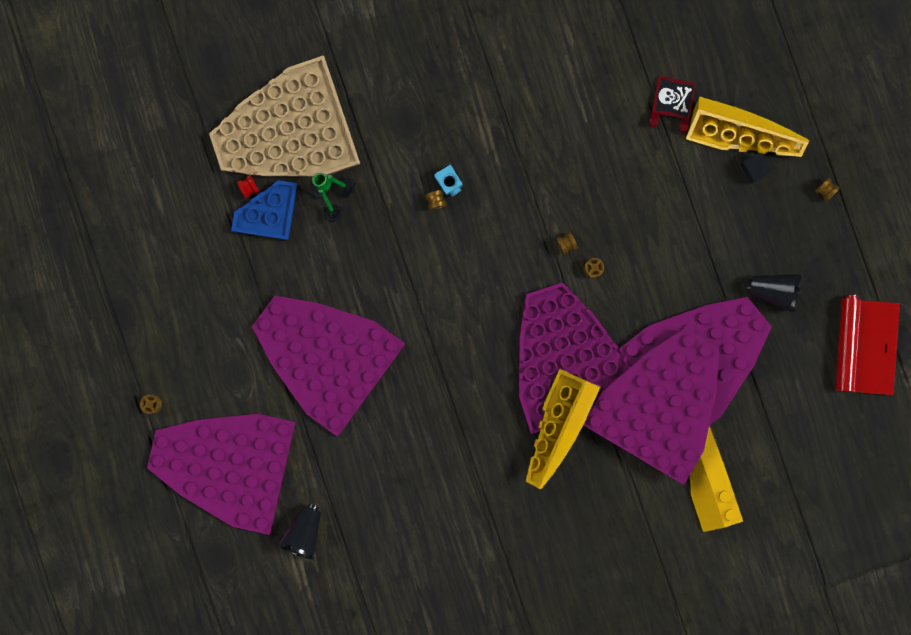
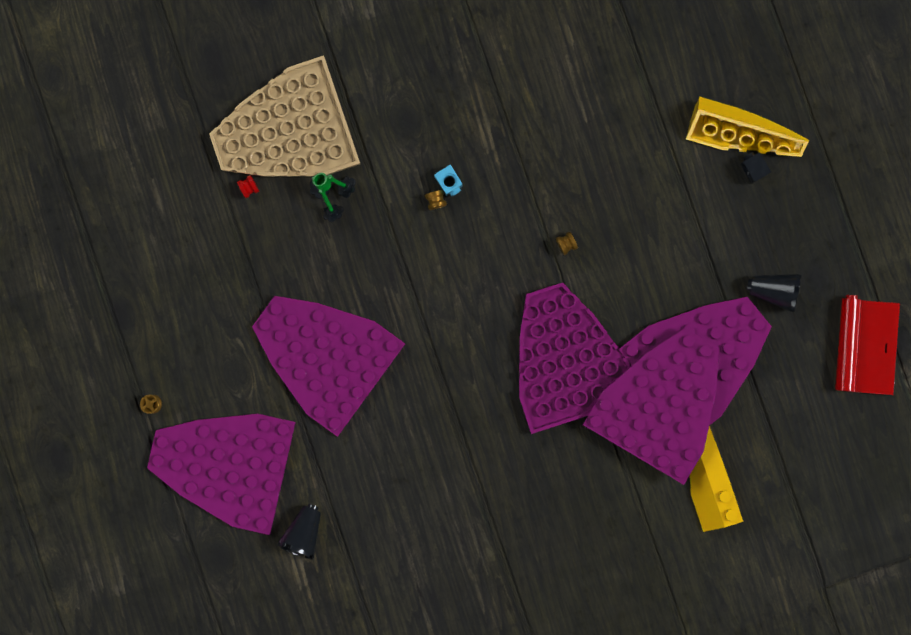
(268, 212): blue plate -> none
(562, 421): yellow wedge -> none
(596, 265): pearl gold wheel -> none
(674, 100): flag -> none
(827, 189): pearl gold wheel -> none

